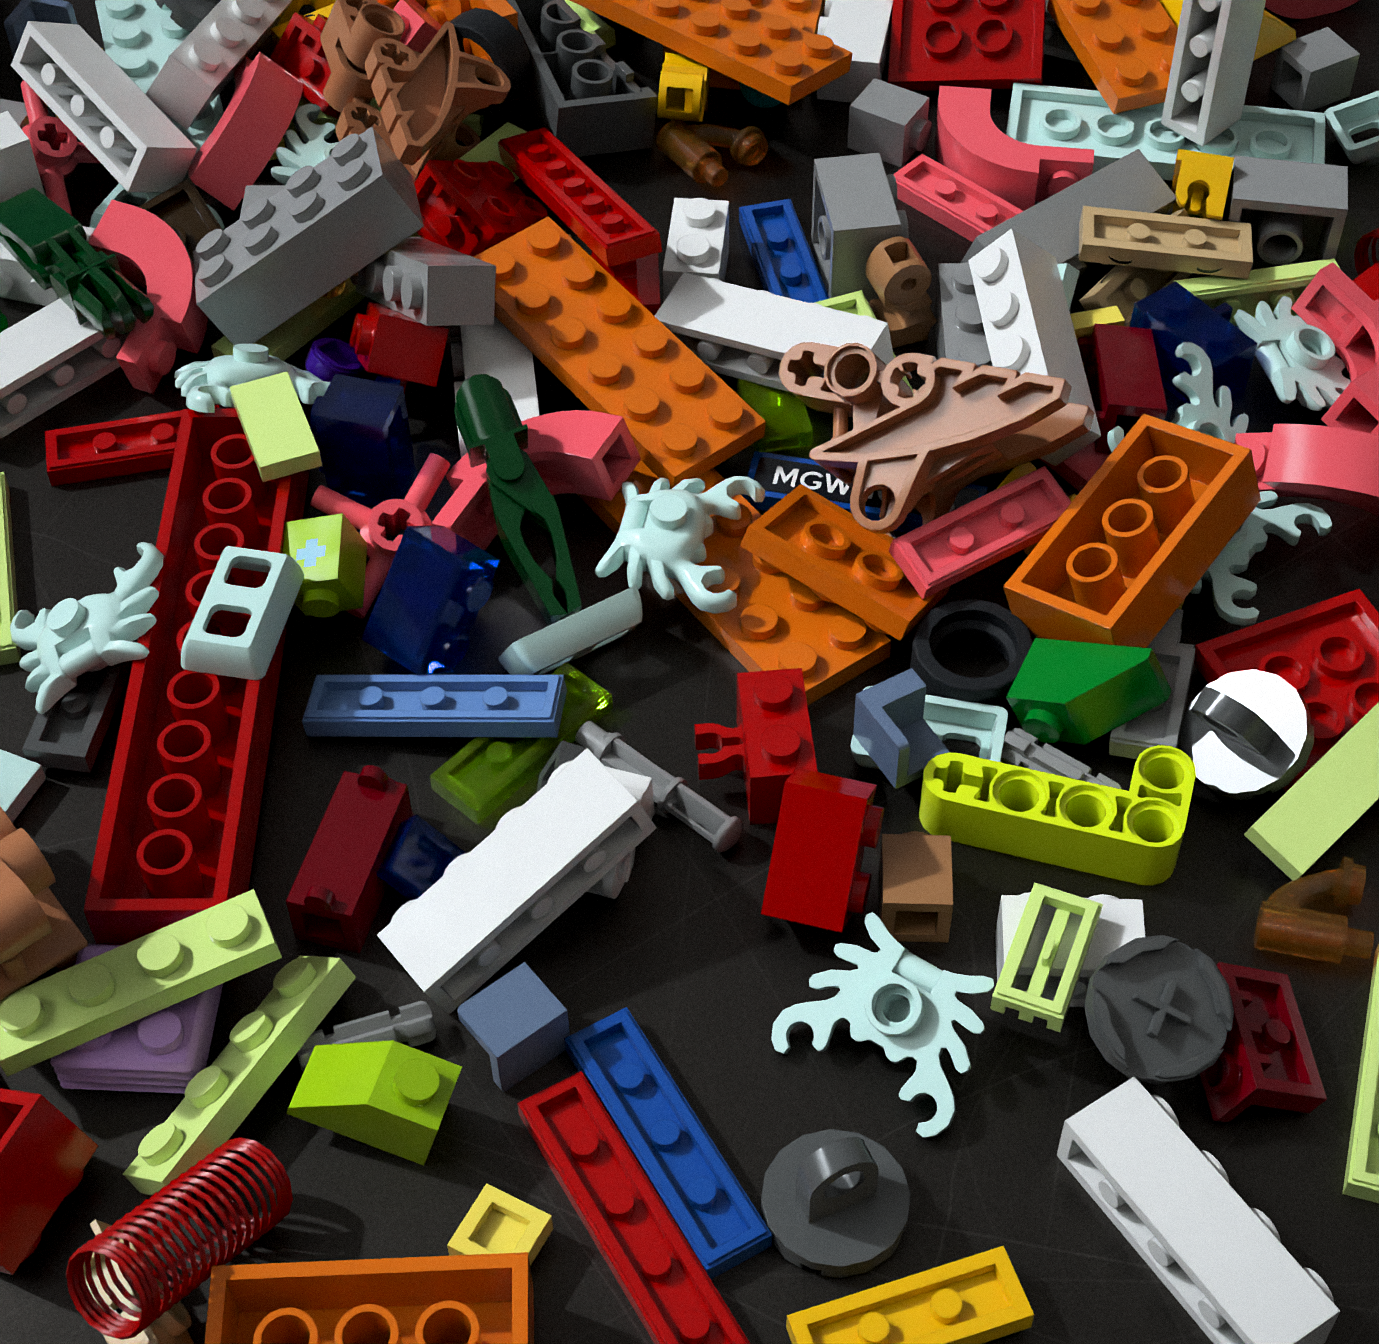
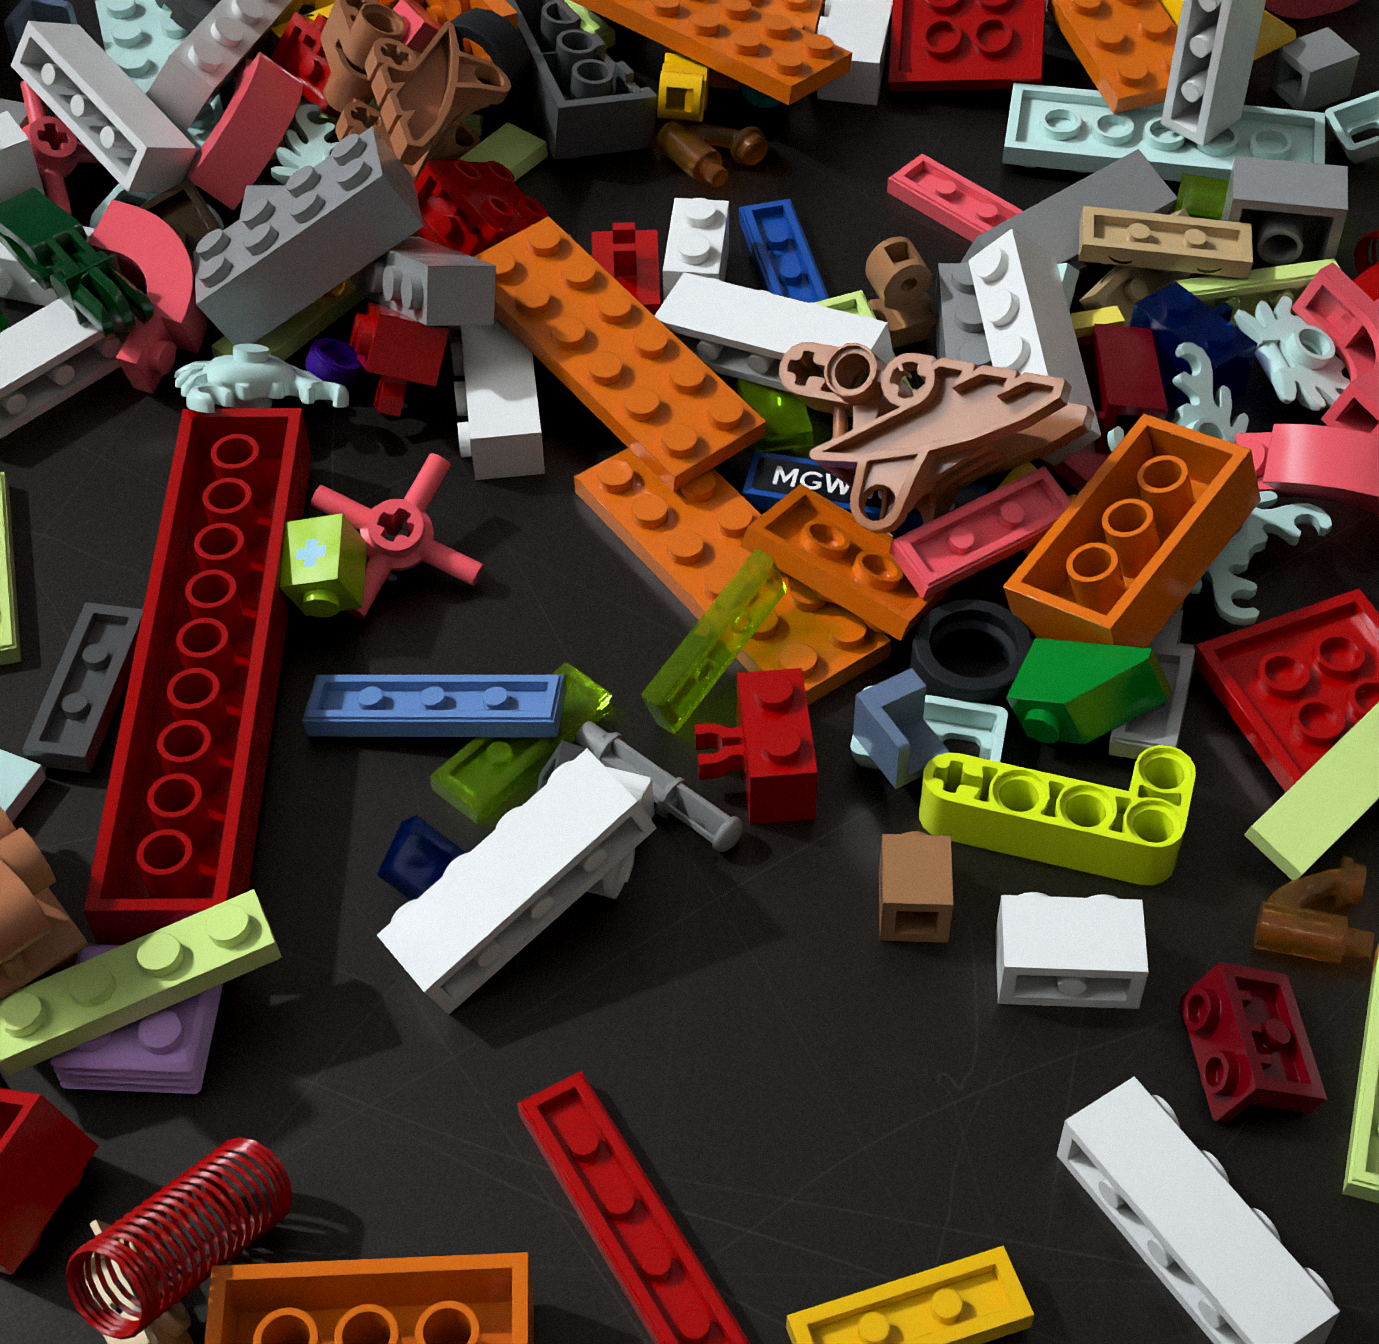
(88, 631): light aqua animal -> none
(112, 448): red tile -> none
(242, 1073): yellowish green plate -> none
(268, 605): light aqua piece -> none
(275, 426): yellowish green tile -> none
(338, 881): dark red brick -> none
(364, 438): clear blue brick -> none
(377, 1095): lime slope -> none
(412, 1025): light grey axle -> none
(430, 599): clear blue brick -> none
(497, 437): dark green arm -> none
(501, 1225): light yellow plate -> none
(516, 1025): sand blue panel -> none
(572, 453): coral arch -> none
(574, 635): light aqua piece -> none
(579, 197): red tile -> none
(666, 537): light aqua animal -> none
(669, 1142): blue tile -> none
(714, 641): none -> clear neon green tile
(821, 850): red brick -> none
(835, 1202): dark grey tile -> none
(850, 217): light grey brick -> none
(889, 122): light grey brick -> none
(900, 1008): light aqua animal -> none
(1004, 166): coral arch -> none
(1022, 751): light grey axle -> none
(1030, 1002): yellowish green tile -> none
(1158, 1010): dark grey tile -> none
(1201, 183): yellow hinge -> none
(1247, 734): tile -> none

